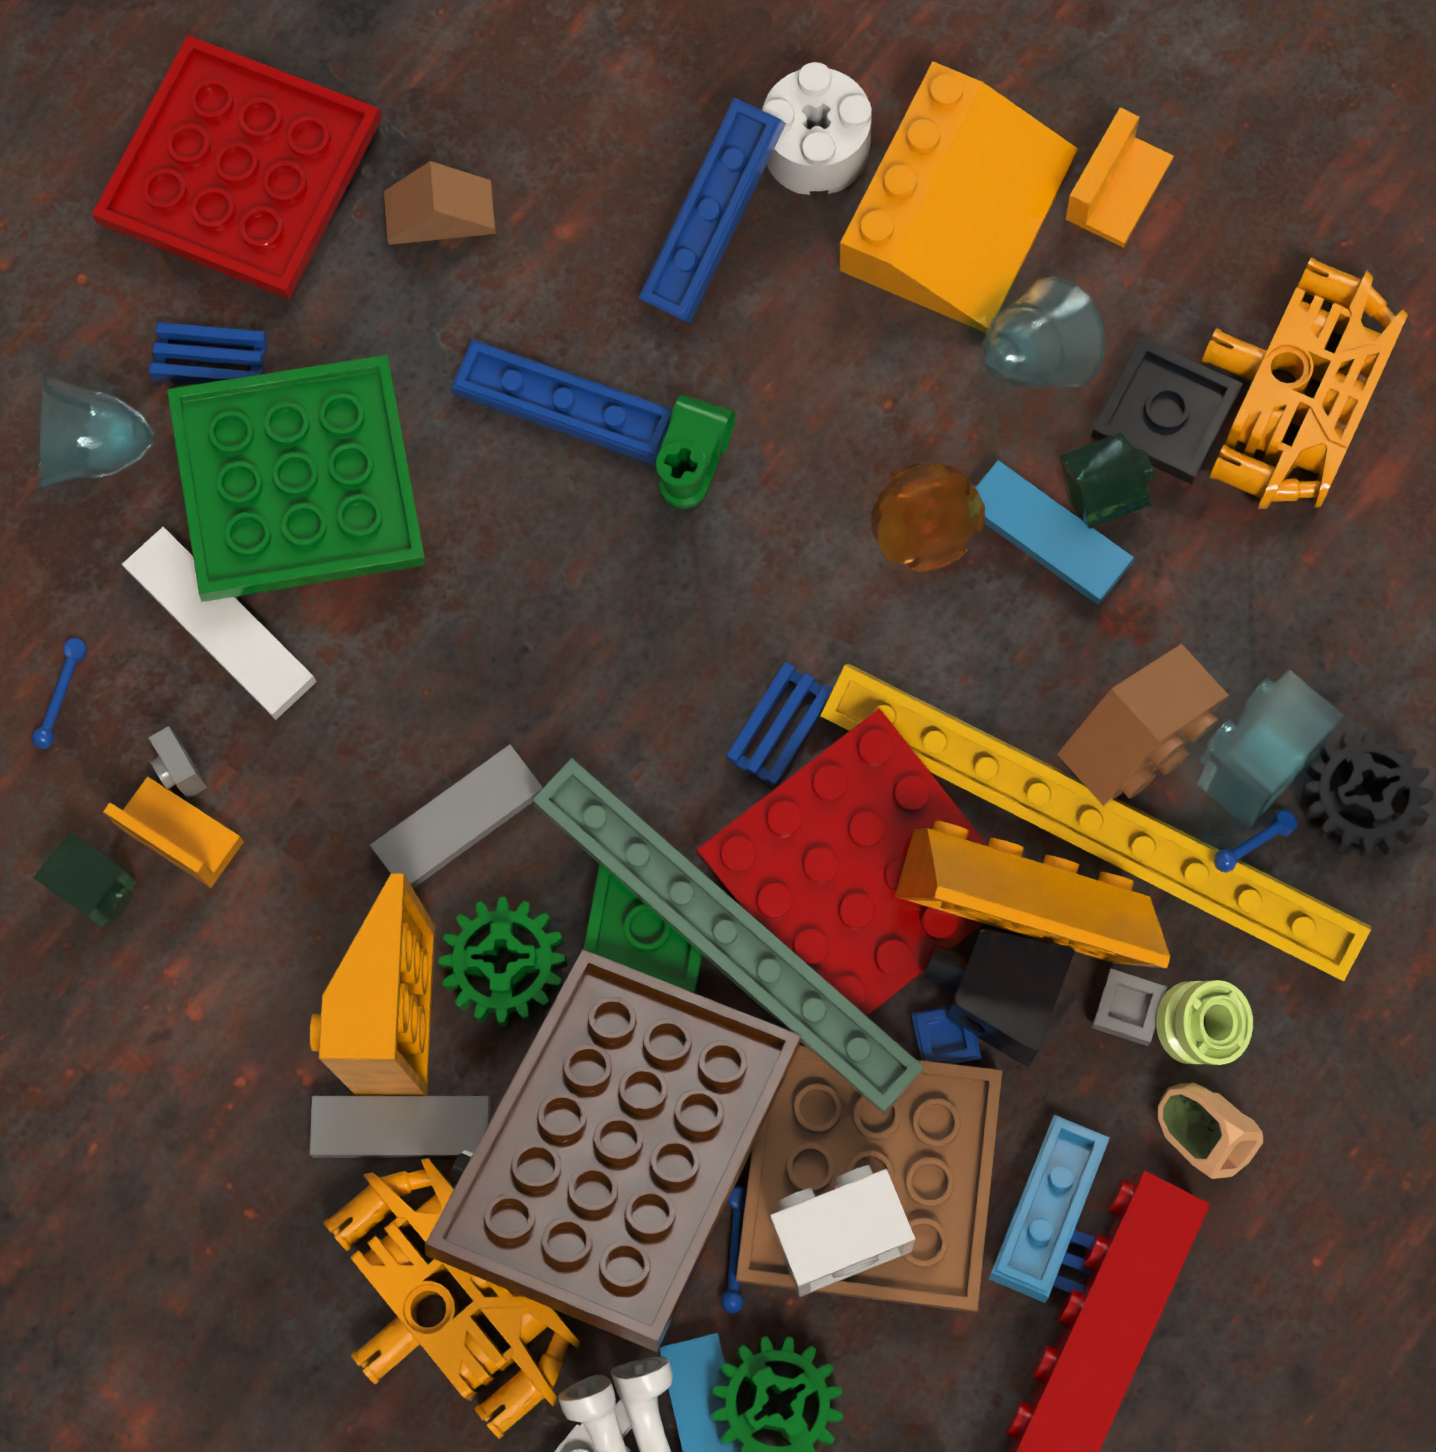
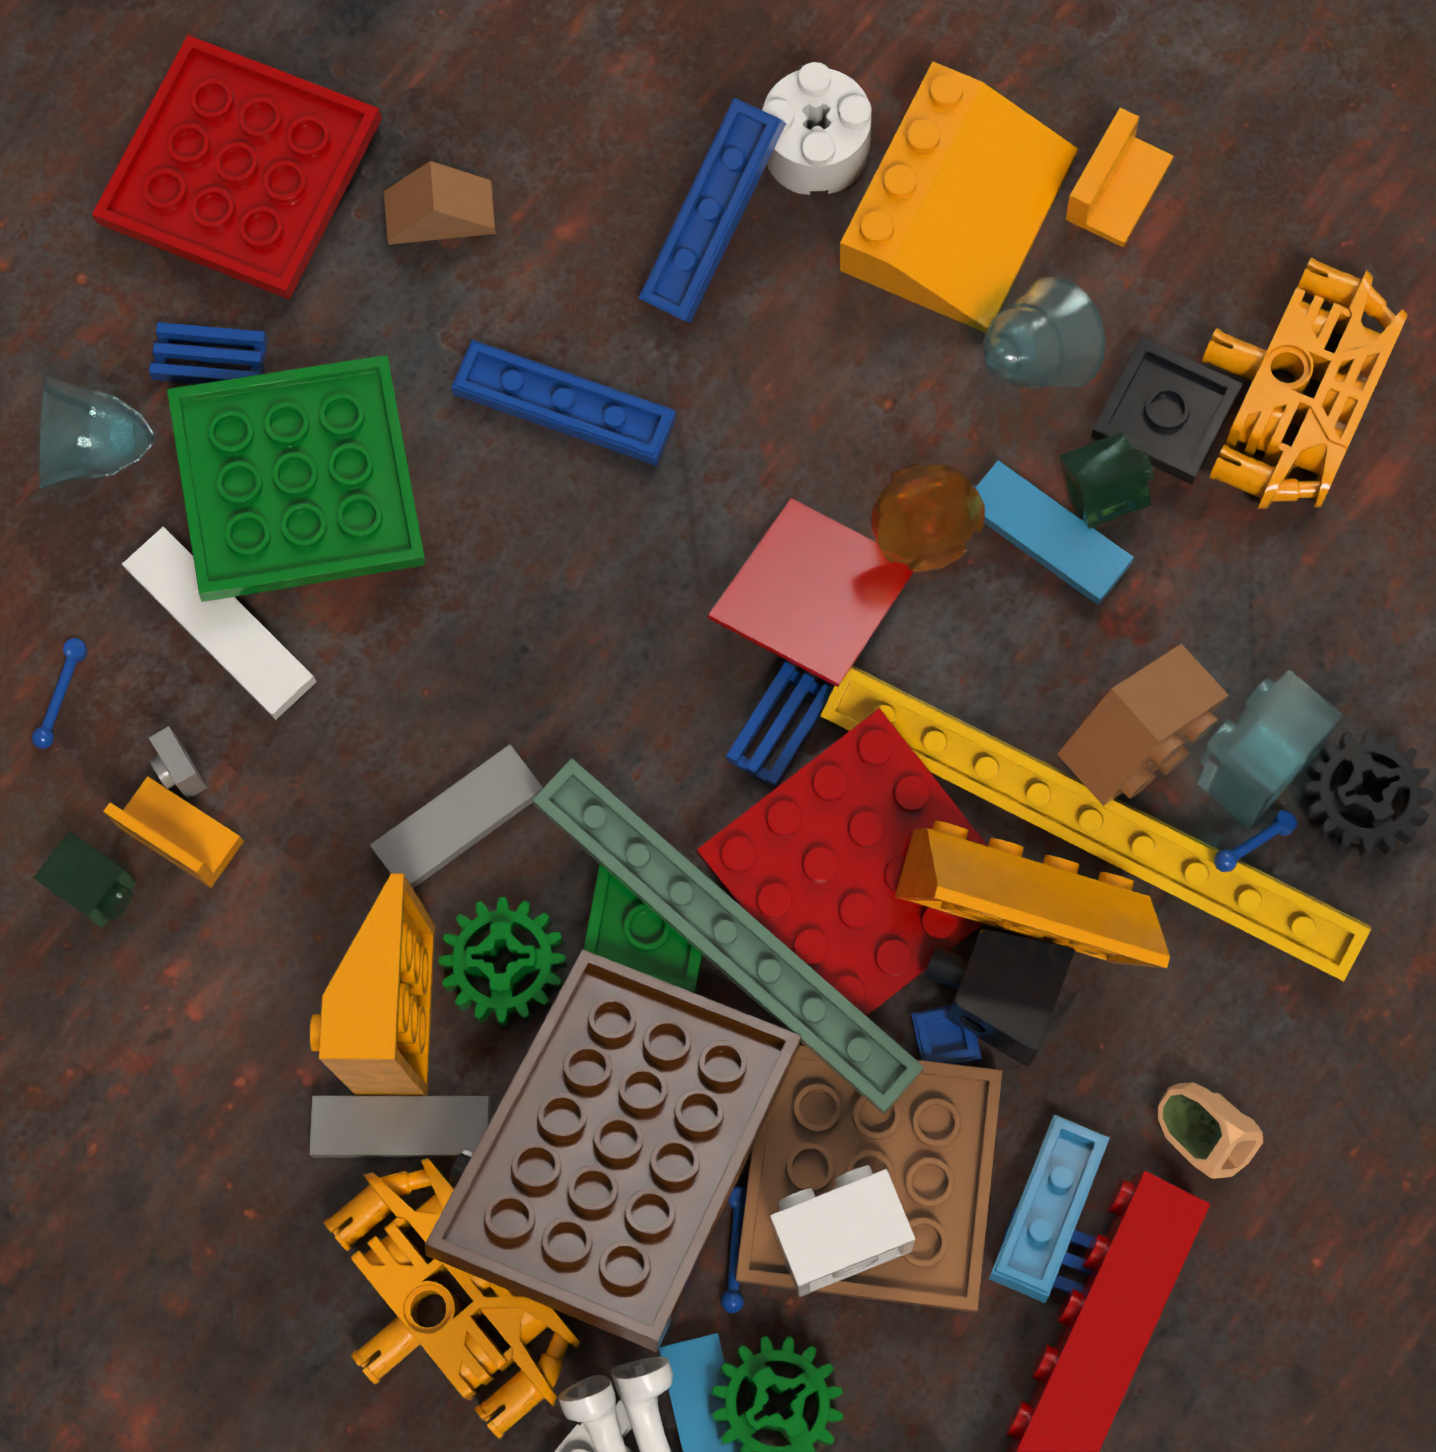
(693, 444): green piece -> none
(812, 592): none -> piece
(1129, 1007): light grey plate -> none
(1226, 1018): yellowish green wheel -> none

